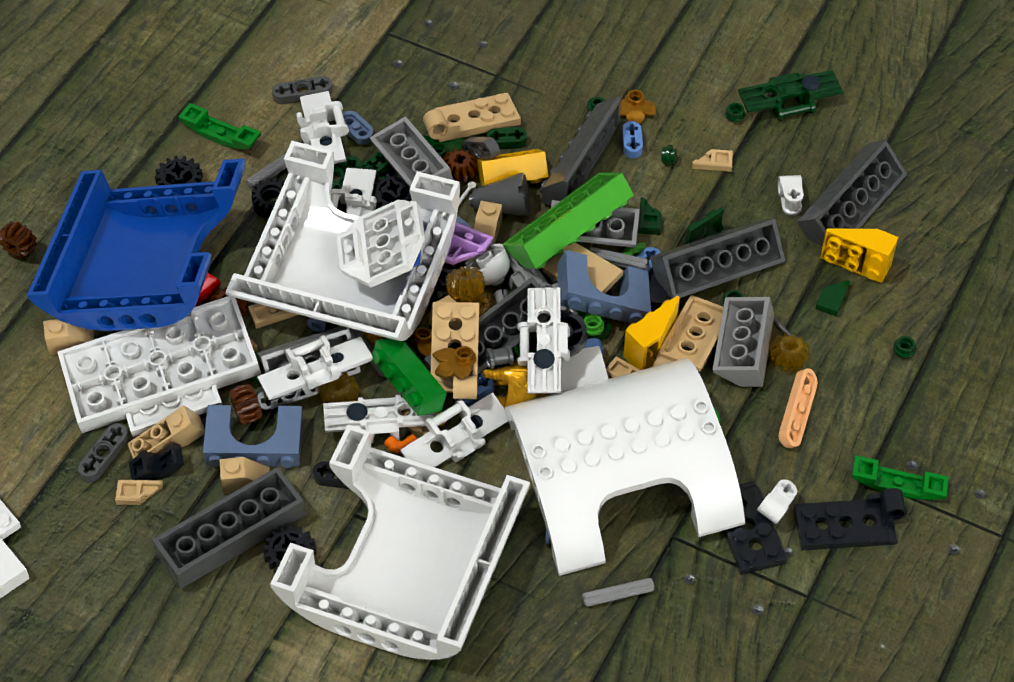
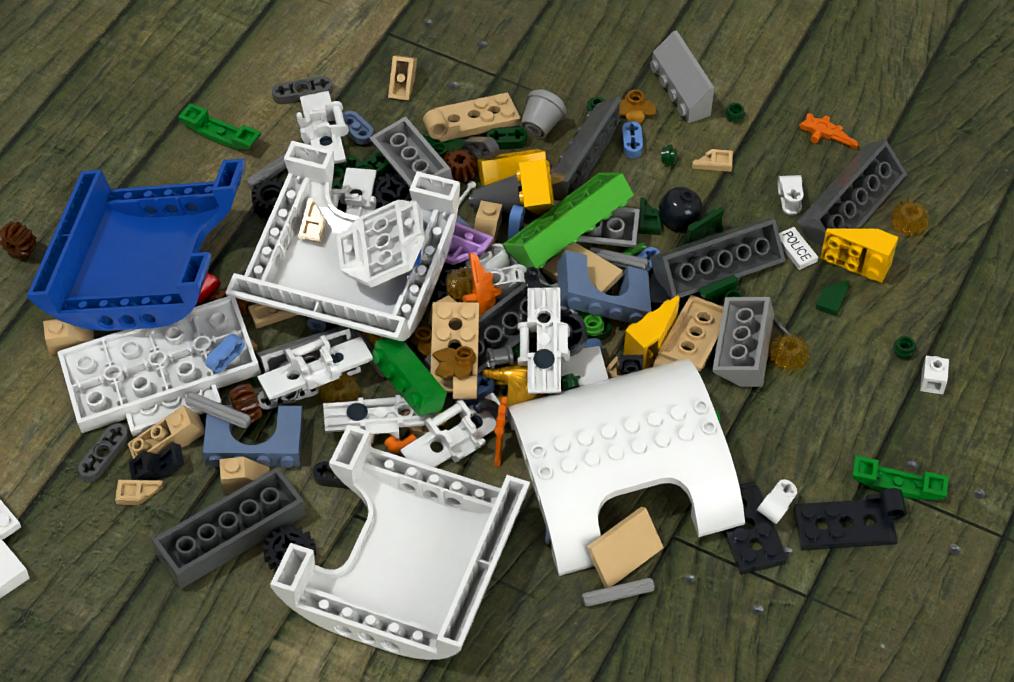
(187, 170): black gear -> none
(217, 410): none -> light grey axle
(225, 353): none -> medium blue beam
(312, 223): none -> tile
(402, 77): none -> tan slope
(483, 288): none -> orange piece
(486, 405): none -> black arm
(499, 430): none -> orange piece
(507, 279): none -> white piece
(516, 220): none -> medium blue beam
(532, 279): none -> black arm
(536, 186): none -> yellow slope
(542, 113): none -> light grey piece
(569, 382): none -> dark green plate
(625, 547): none -> tan tile
(629, 364): none -> black slope
(680, 208): none -> black cylinder
(683, 78): none -> light grey slope
(719, 289): none -> dark green tile
(797, 248): none -> white tile
(798, 408): light nougat plate -> none
(802, 86): dark green piece -> none
(824, 129): none -> orange piece
(910, 217): none -> clear yellow gear
(934, 374): none -> white brick

